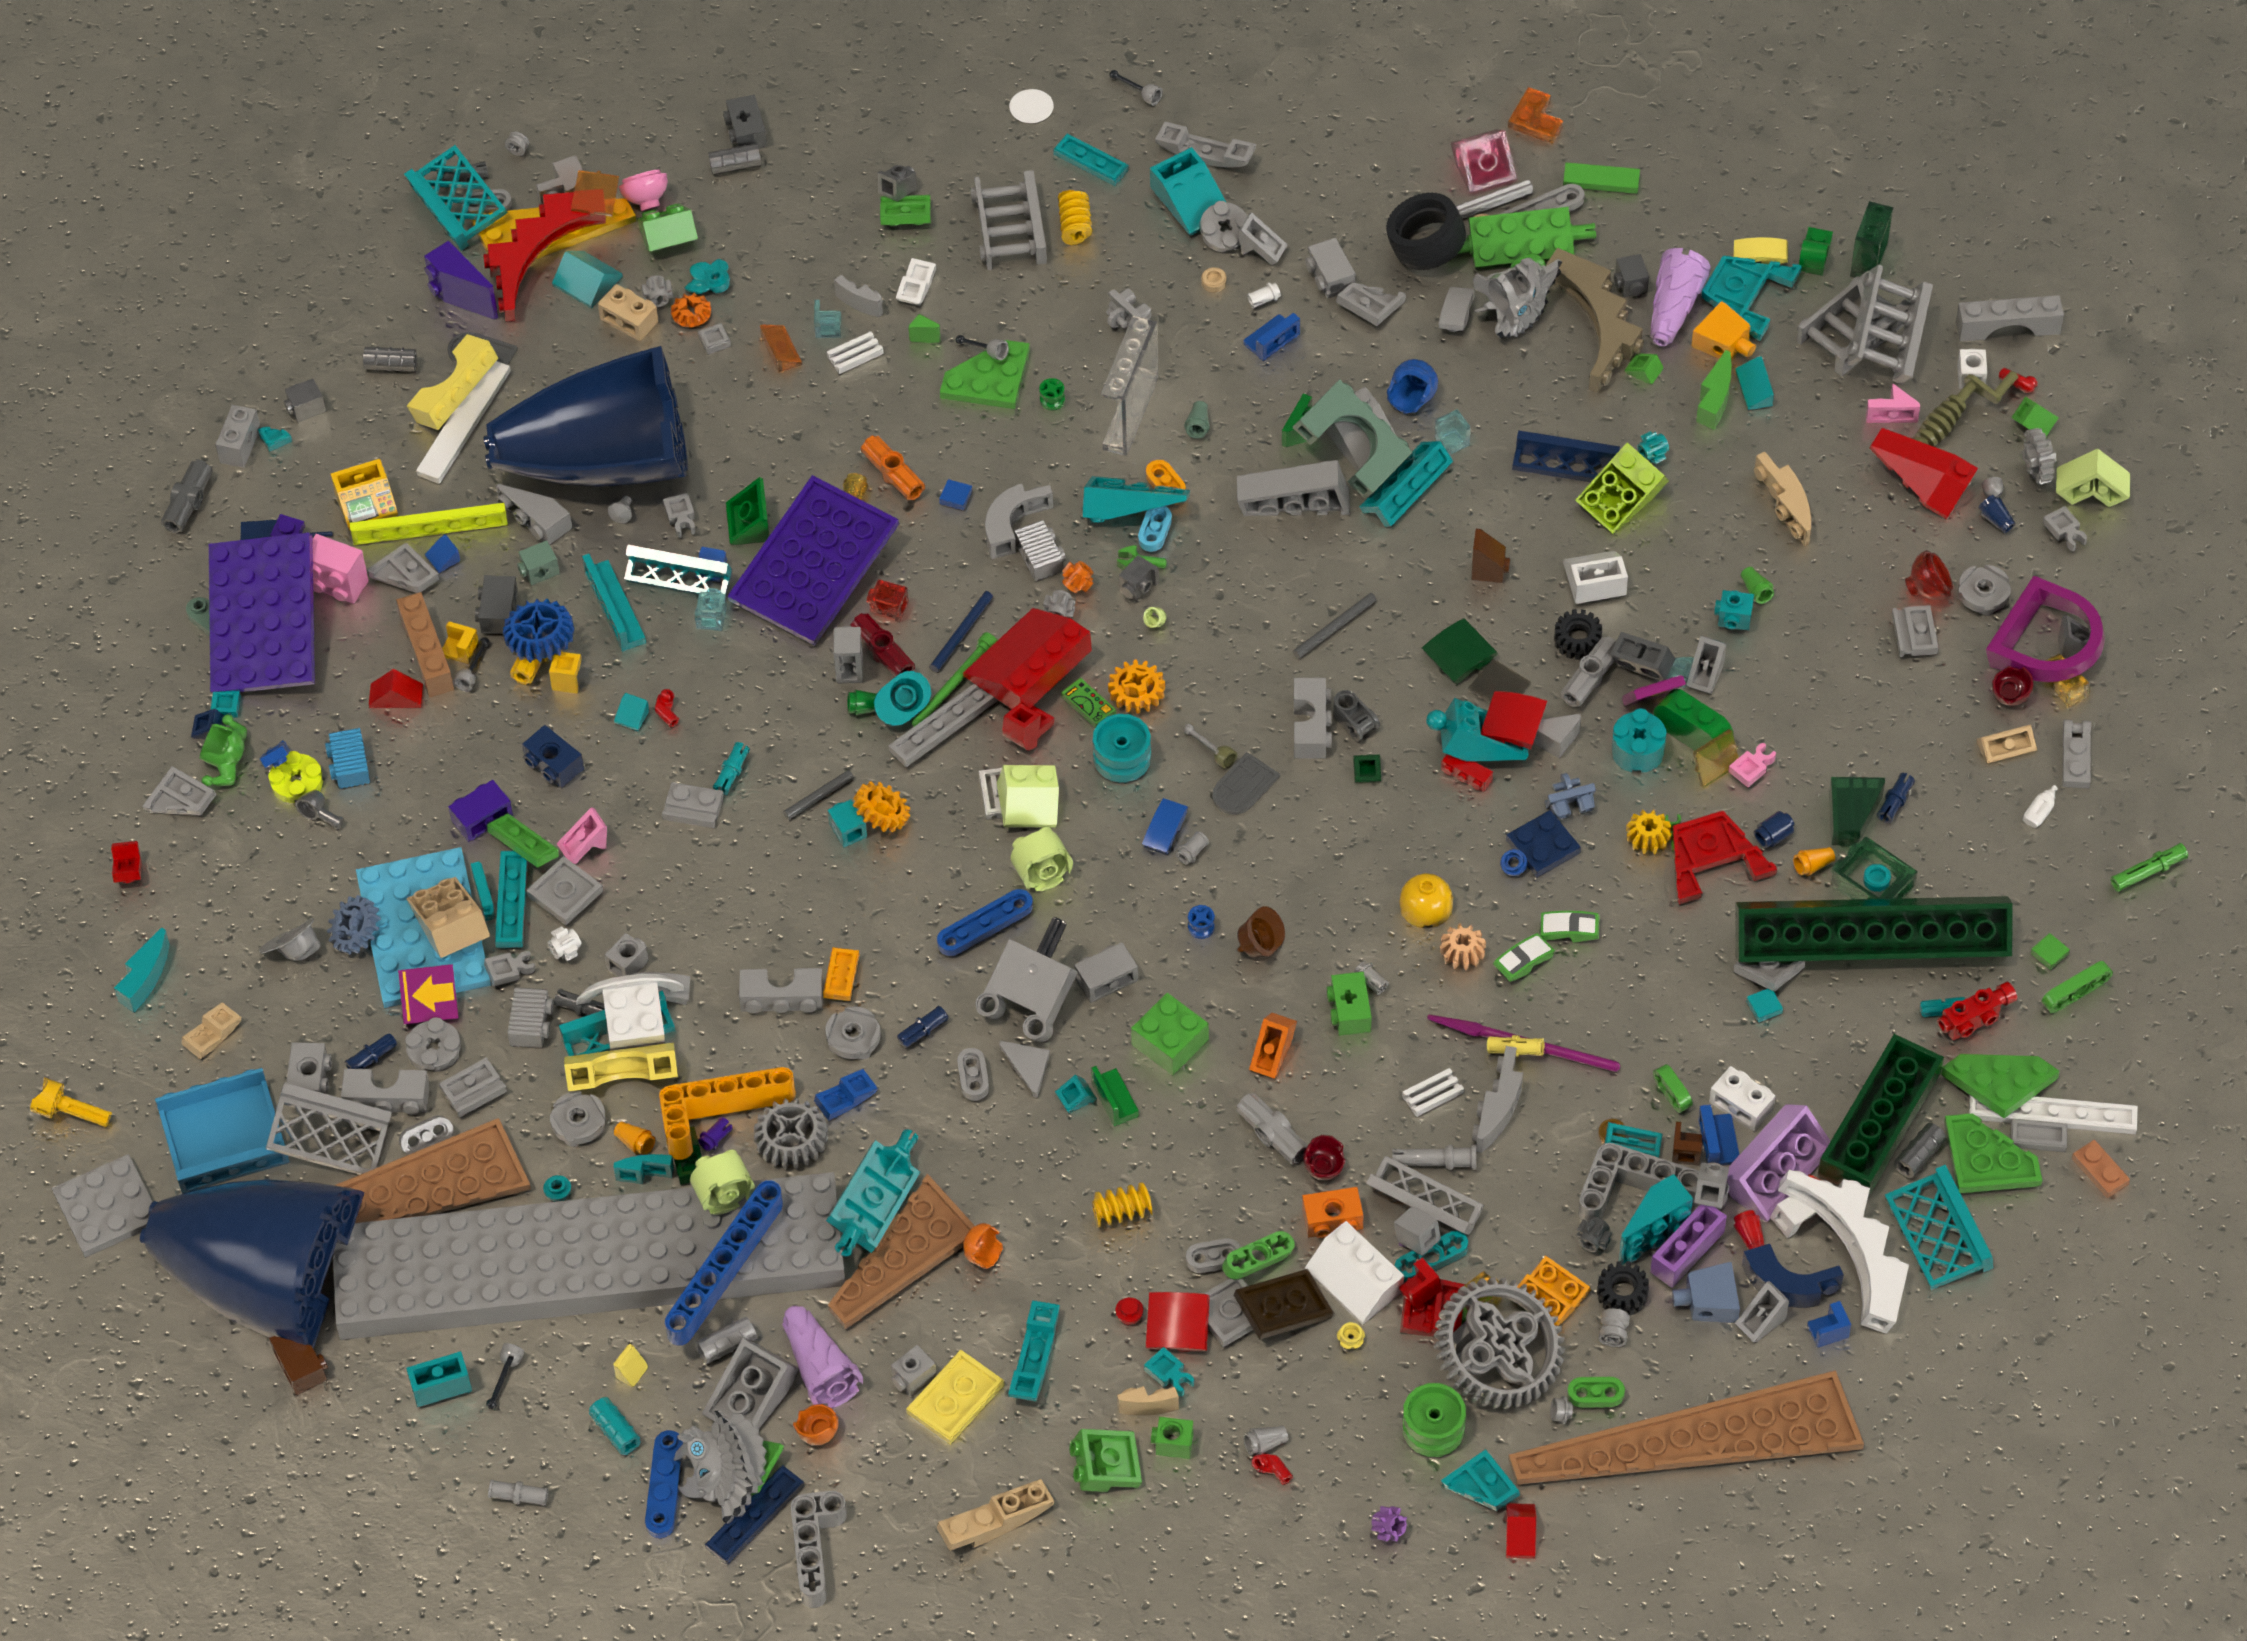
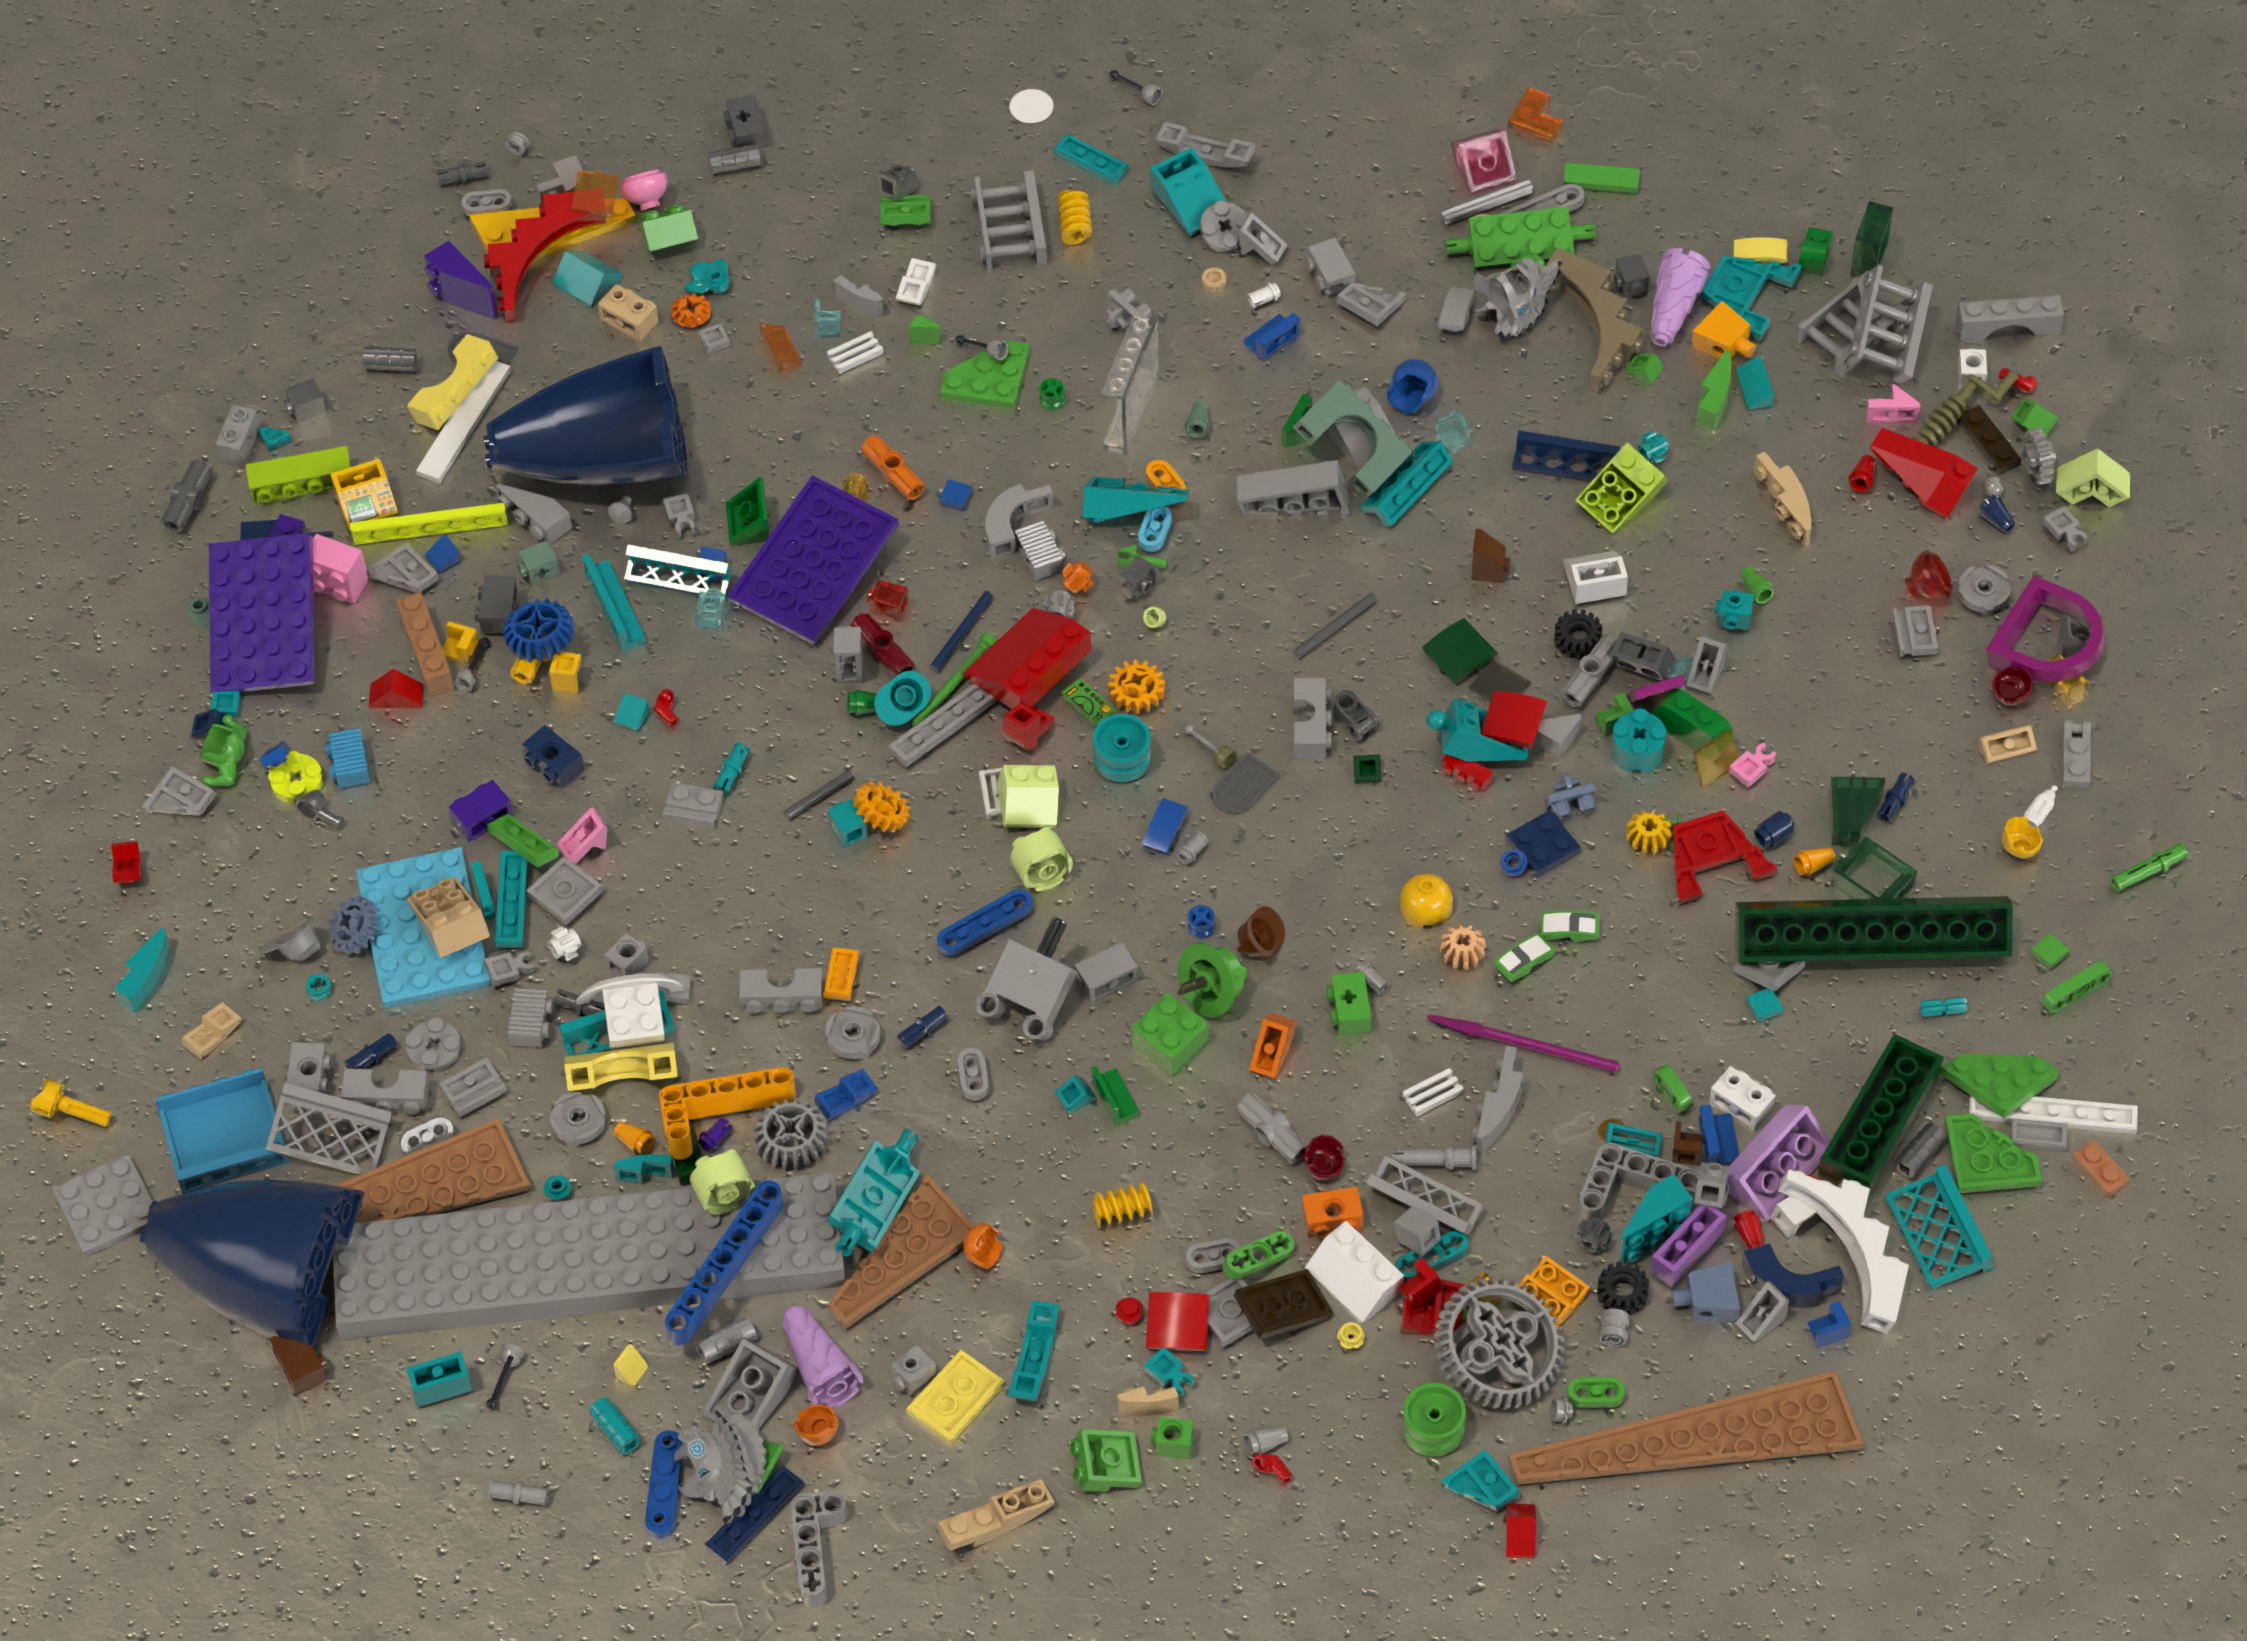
(295, 474): none -> lime brick
(311, 985): none -> teal bush
(428, 994): magenta tile -> none
(442, 212): teal fence -> none
(657, 290): light grey gear -> none
(1028, 1063): light grey tile -> none
(1210, 978): none -> bright green piece
(1389, 1523): medium lavender gear -> none
(1431, 250): black tyre -> none
(1524, 1046): light yellow pin -> none
(1607, 718): none -> bright green panel
(1862, 476): none -> red cone
(1877, 877): teal tile -> none
(1976, 1012): red brick -> none
(1989, 440): none -> dark brown plate
(2020, 838): none -> yellow hair

